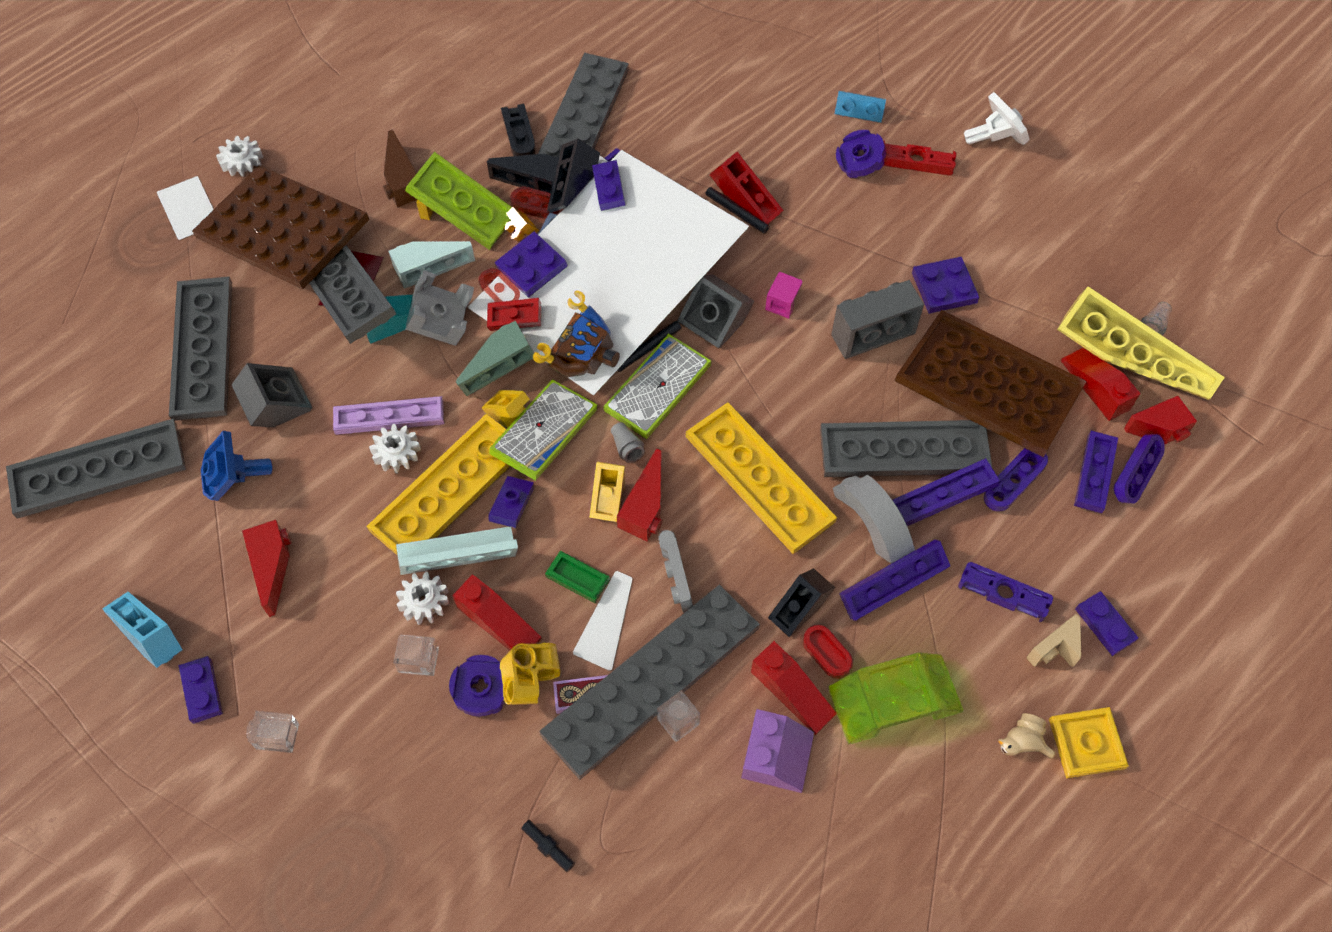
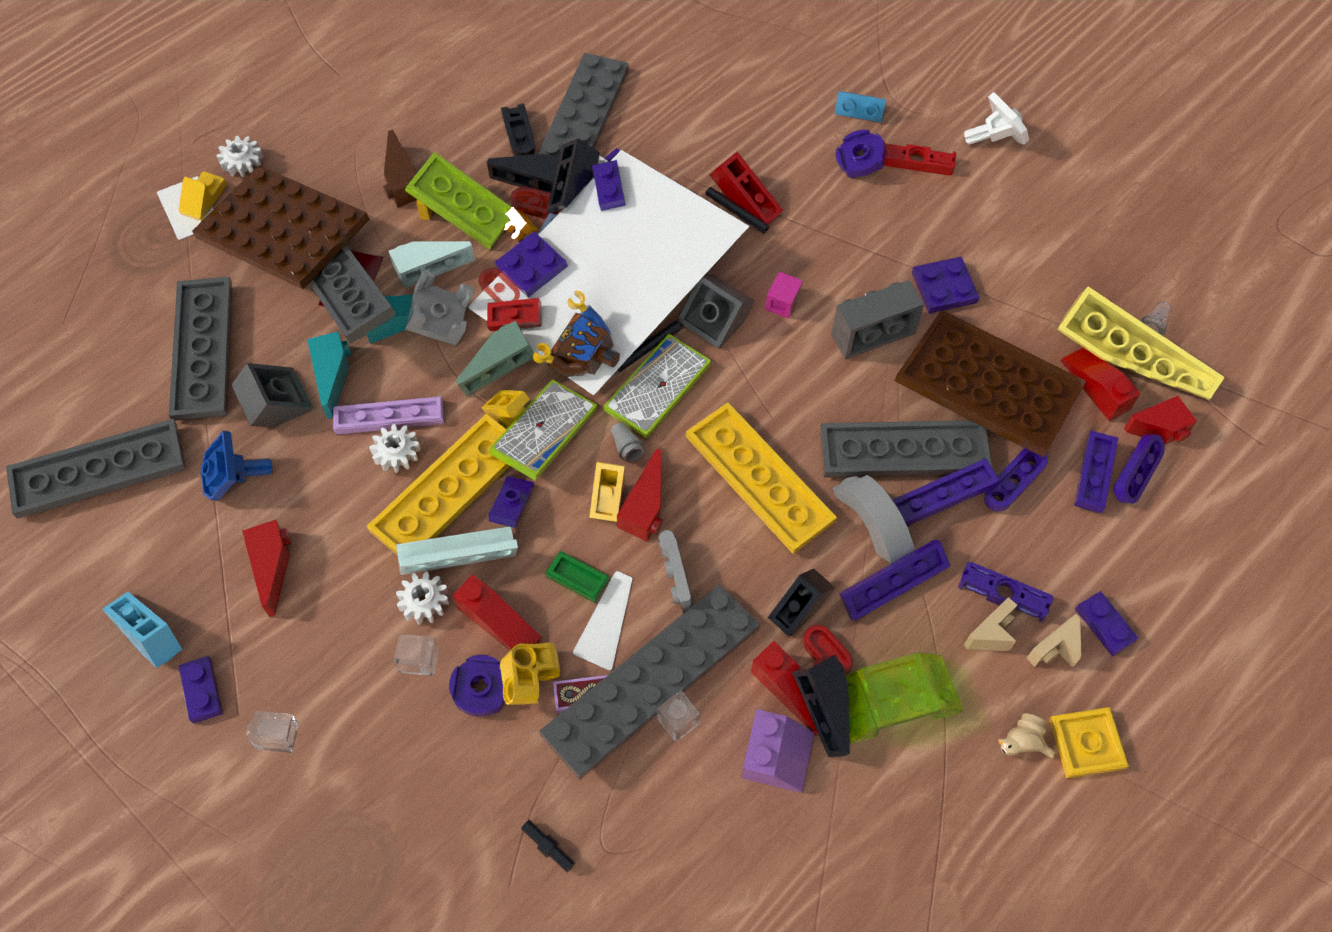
(200, 194): none -> yellow slope
(330, 367): none -> teal slope
(827, 700): none -> black slope
(991, 632): none -> tan slope

